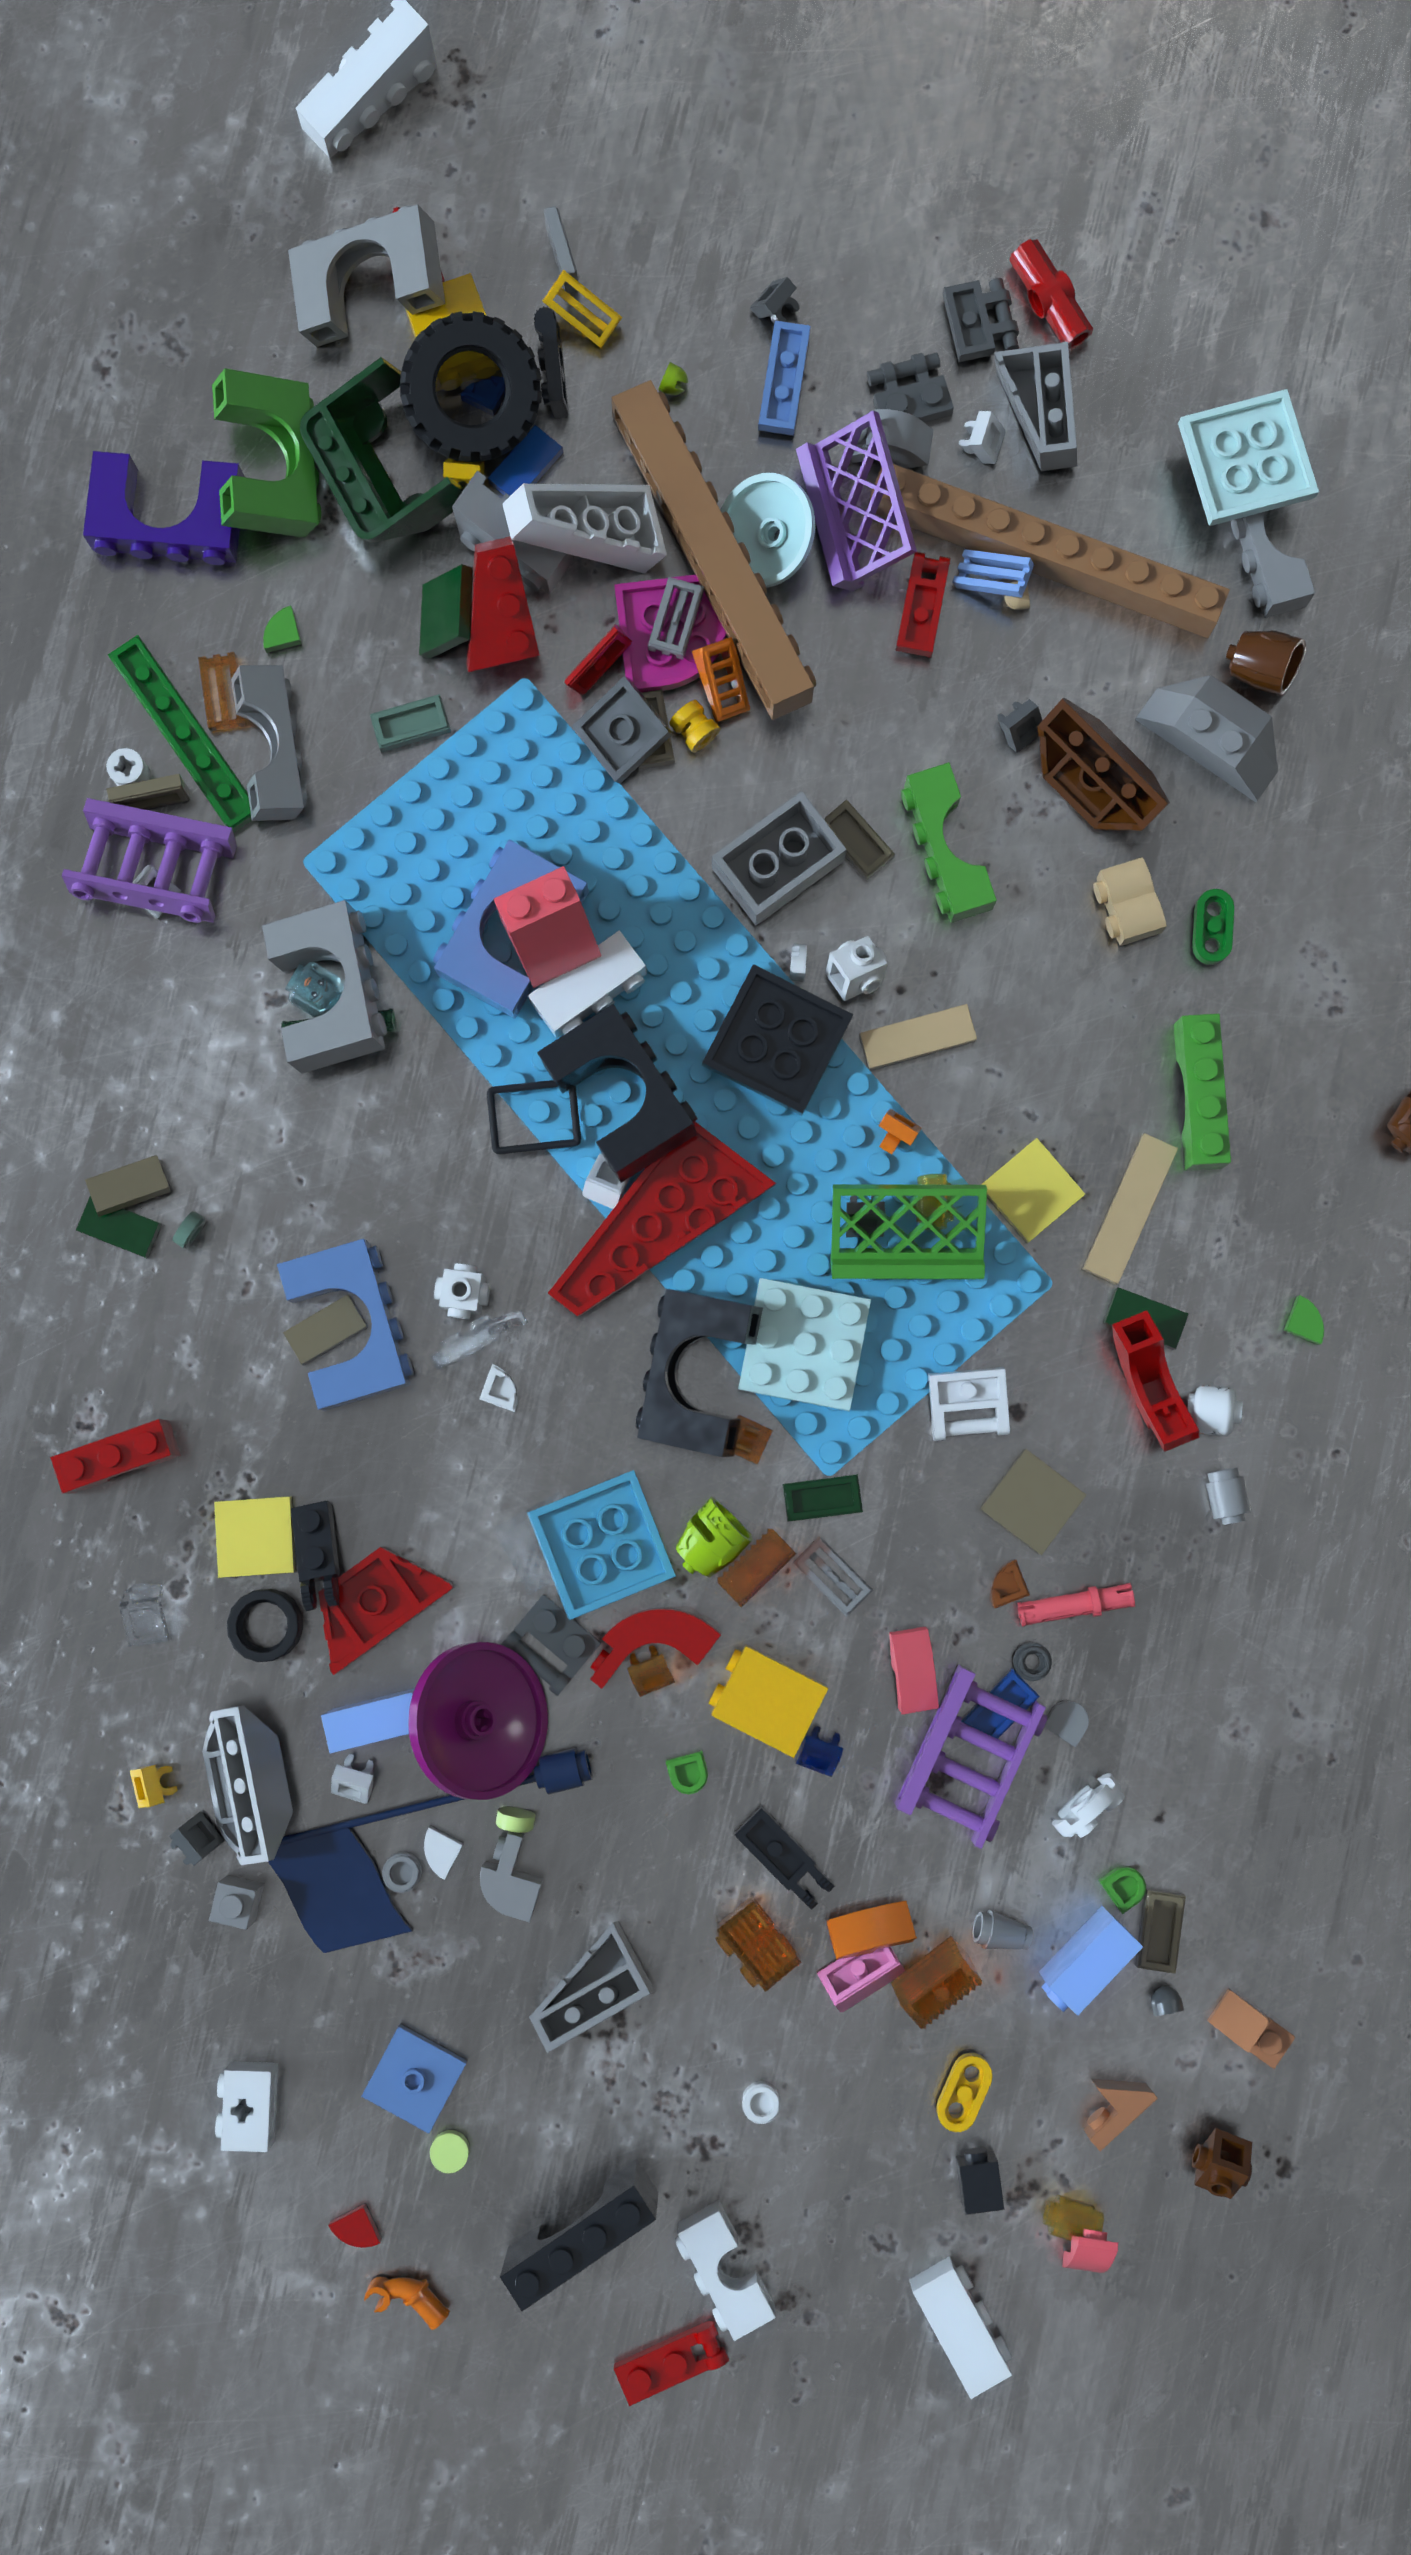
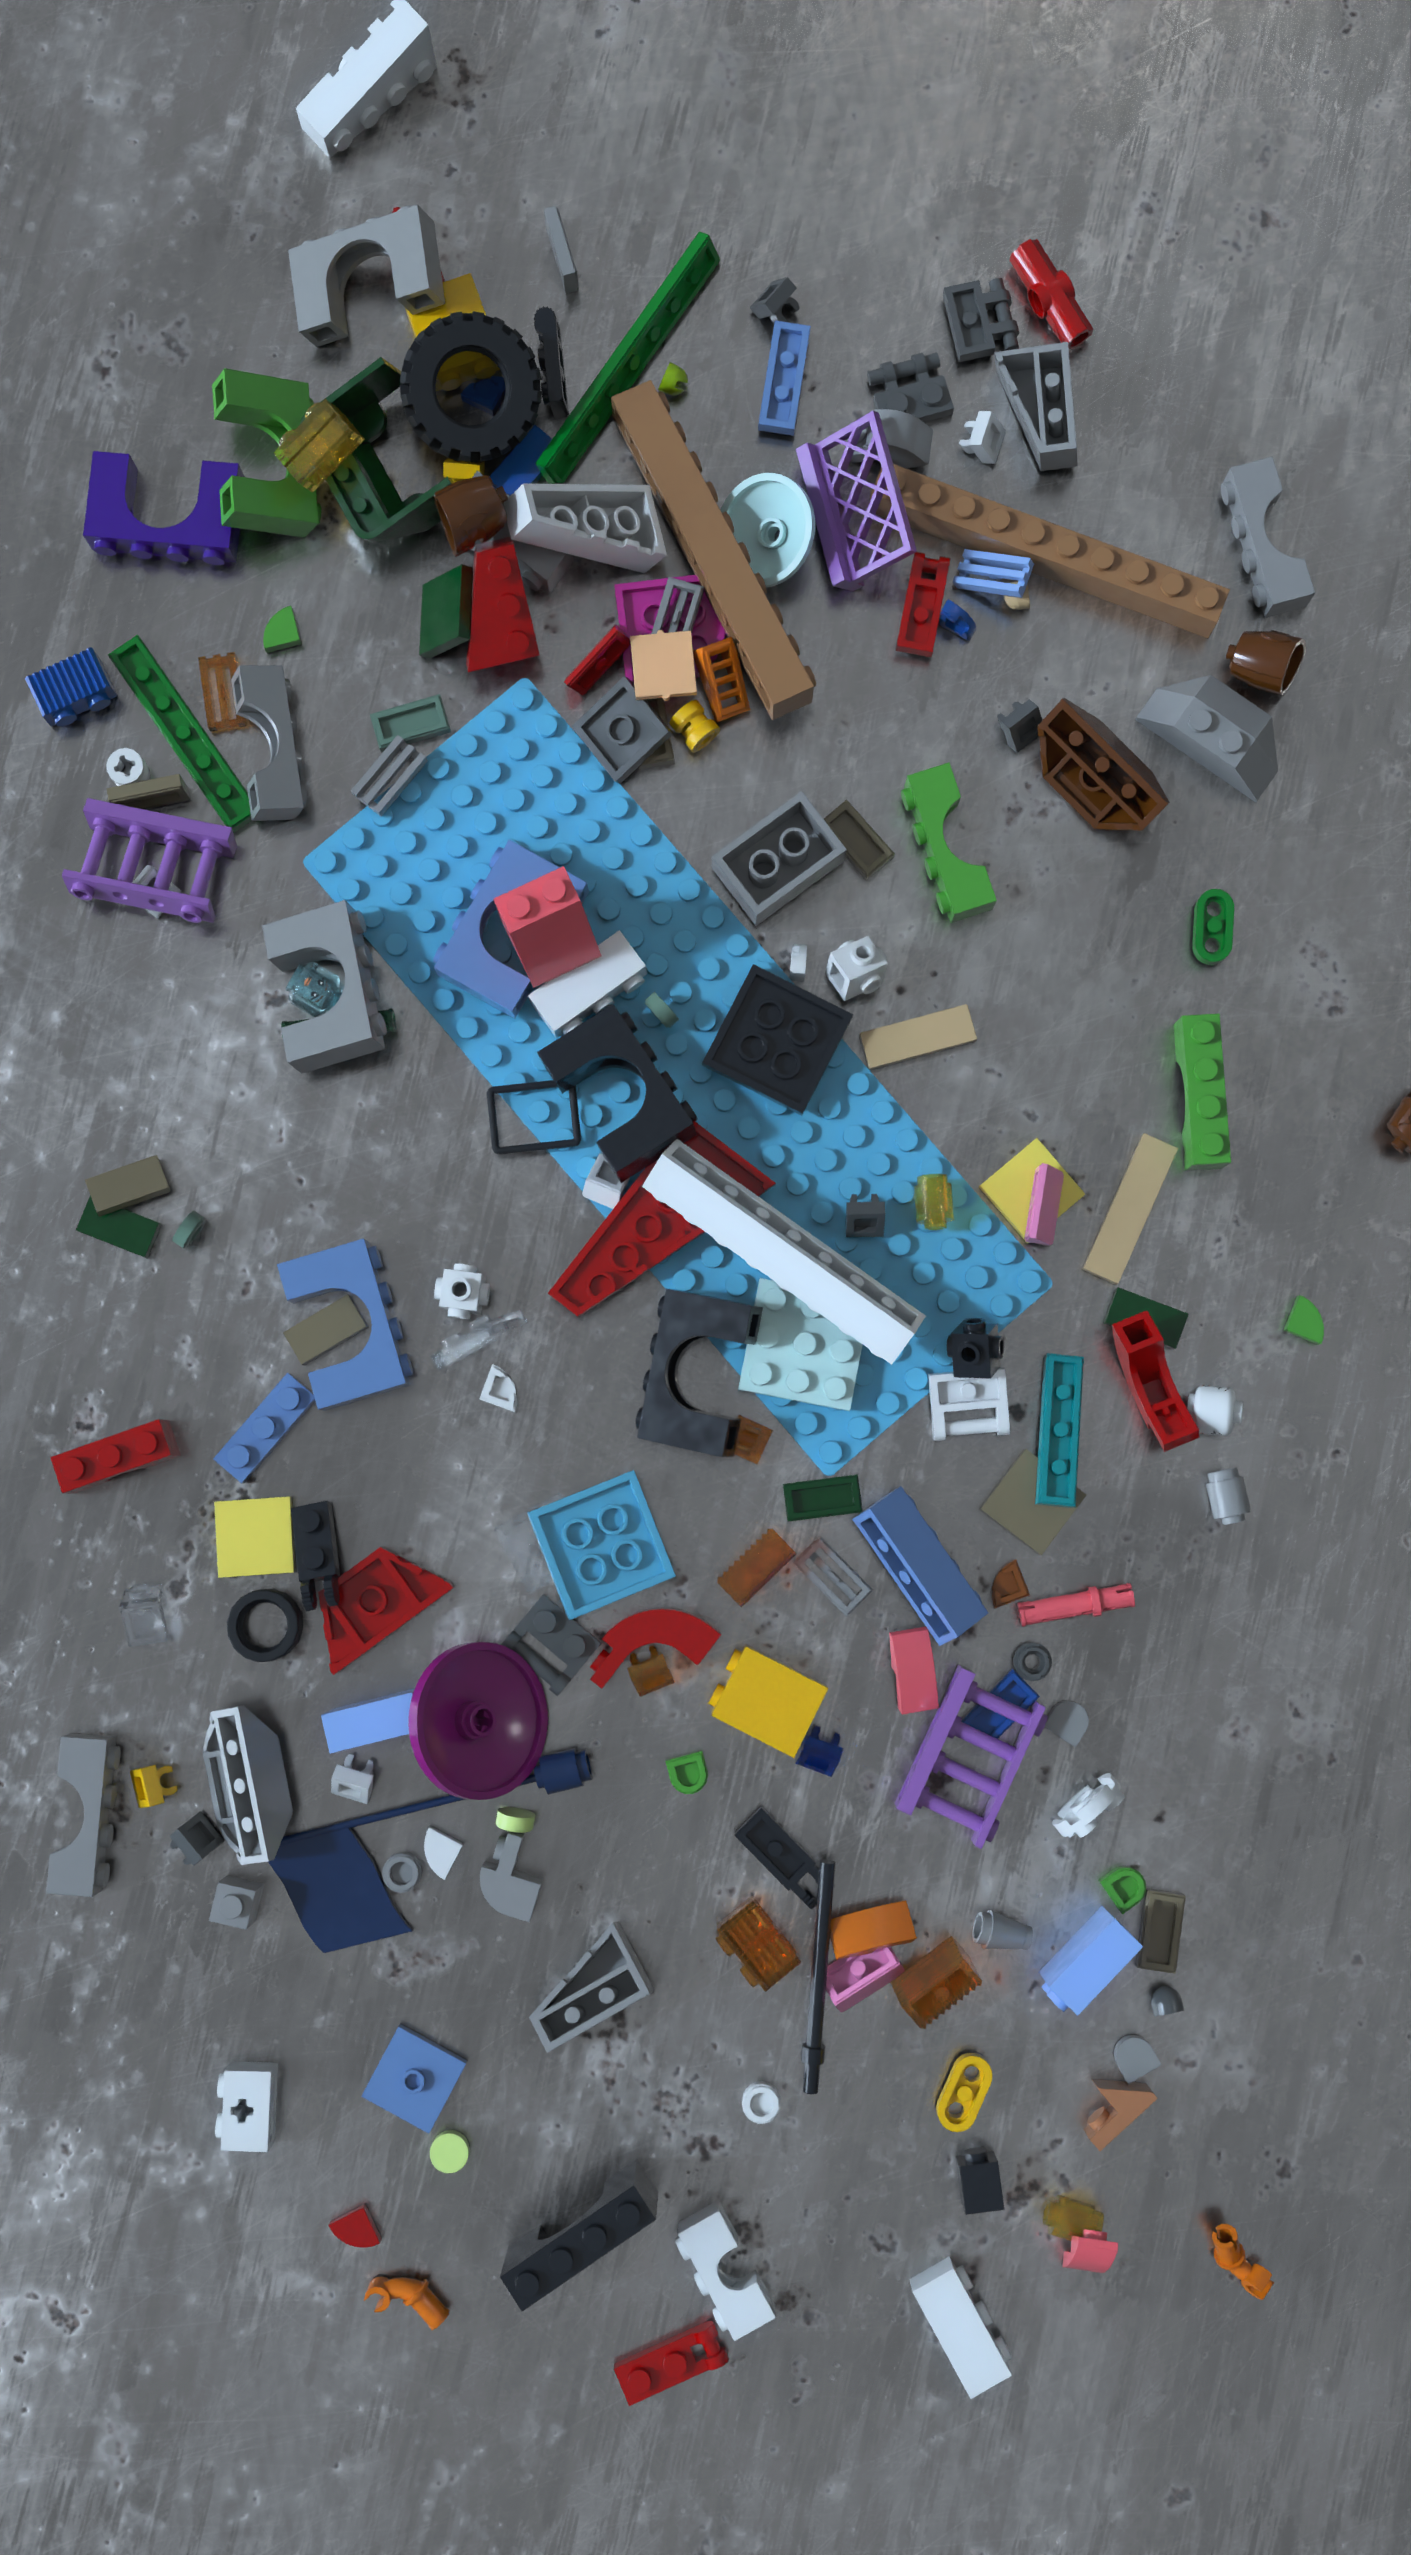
(71, 688): none -> blue brick
(88, 1766): none -> light grey arch
(265, 1428): none -> medium blue plate
(318, 444): none -> clear yellow brick
(378, 767): none -> light grey tile
(471, 512): none -> reddish brown helmet
(557, 290): yellow tile -> none
(629, 359): none -> green tile
(661, 1010): none -> sand green tile
(663, 665): none -> light nougat piece
(712, 1539): lime helmet -> none
(783, 1251): none -> white brick
(813, 2050): none -> black bar
(898, 1129): orange tile -> none
(913, 1261): bright green fence -> none
(920, 1566): none -> medium blue brick
(957, 620): none -> blue tile
(975, 1349): none -> black brick
(1044, 1205): none -> bright pink slope
(1059, 1430): none -> teal tile
(1130, 901): tan brick -> none
(1135, 2057): none -> light grey tile
(1222, 2163): reddish brown brick -> none
(1231, 2256): none -> orange piece
(1248, 457): light aqua plate -> none
(1251, 2029): nougat slope -> none

